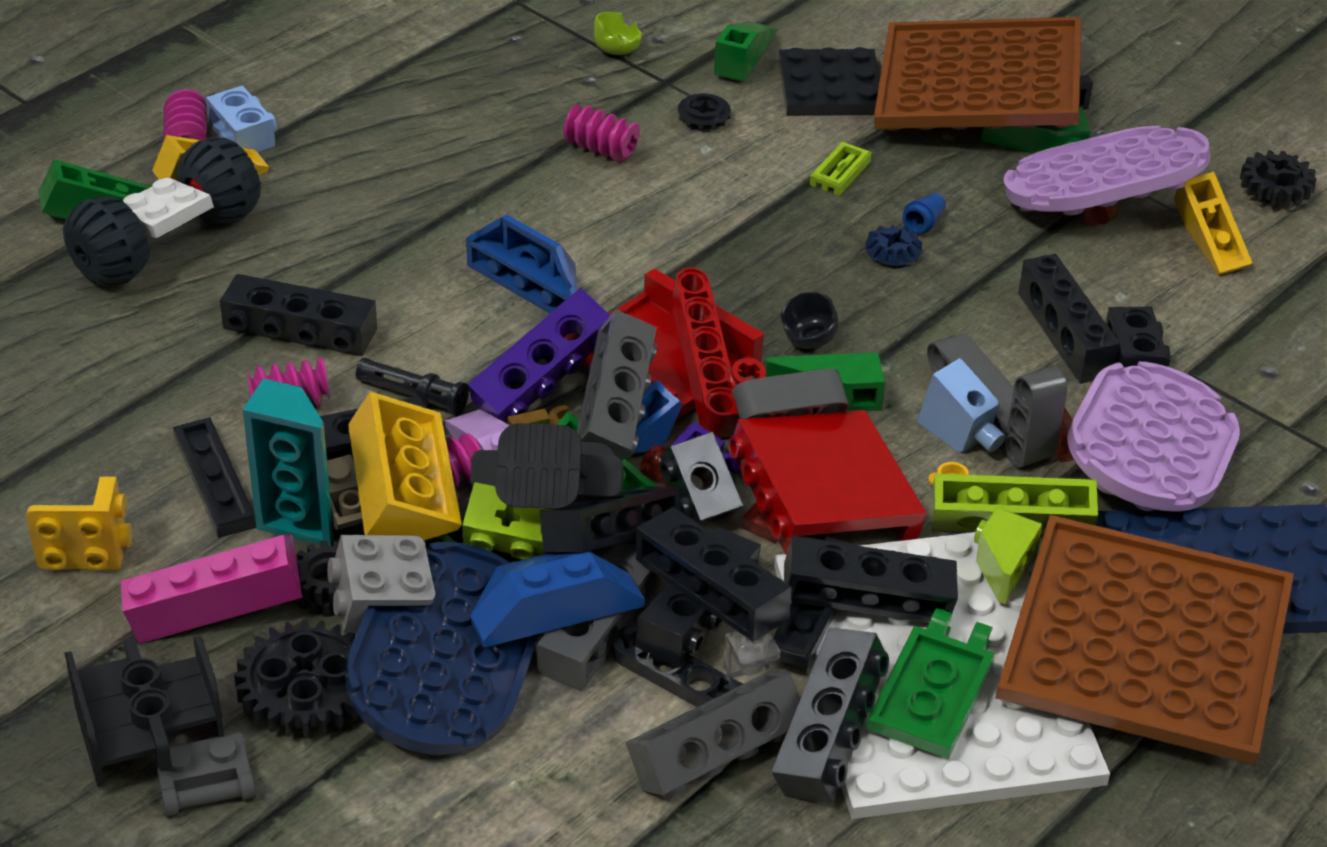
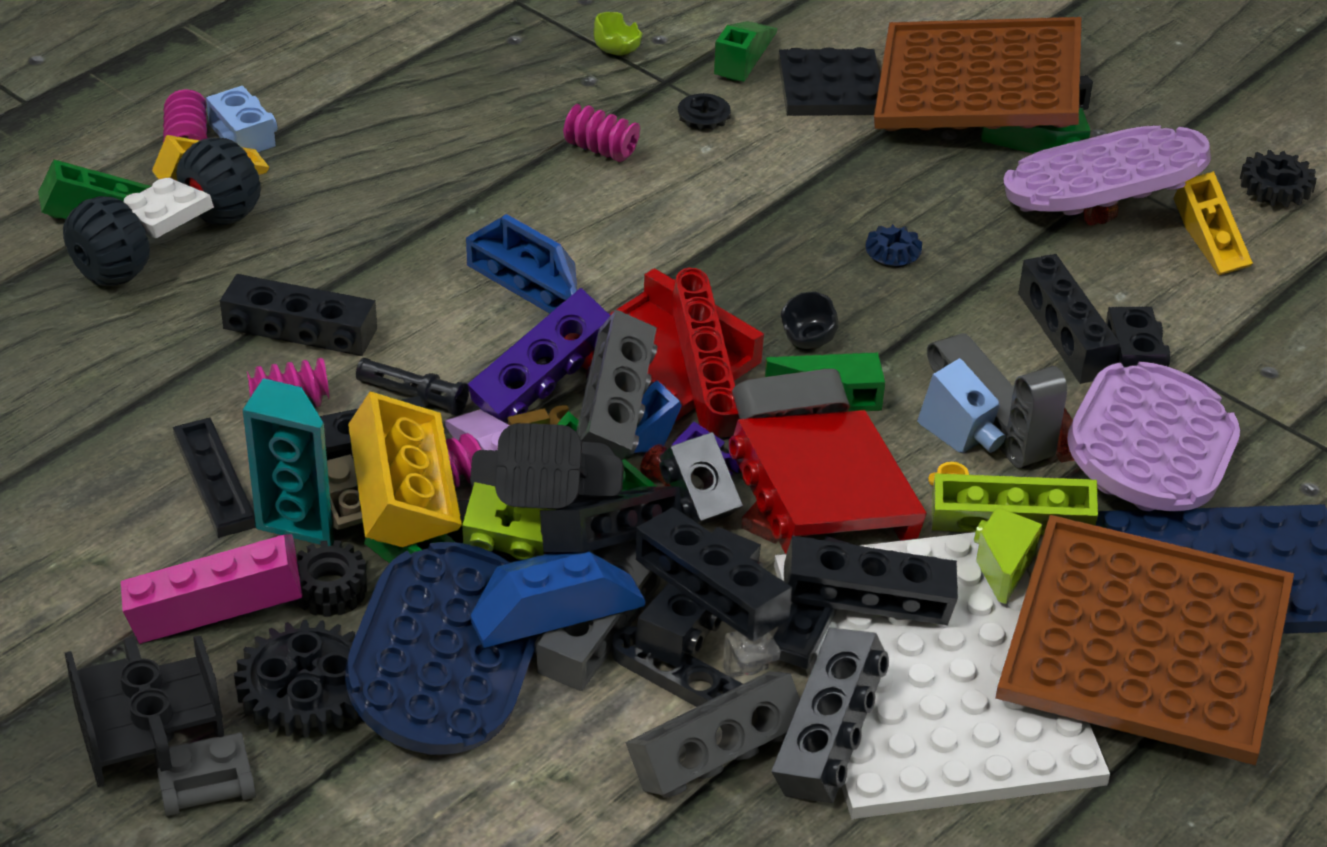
(82, 534): yellow bracket -> none
(378, 573): light grey bracket -> none
(746, 367): red bush -> none
(846, 170): lime tile -> none
(923, 213): blue cone -> none
(933, 686): green tile -> none

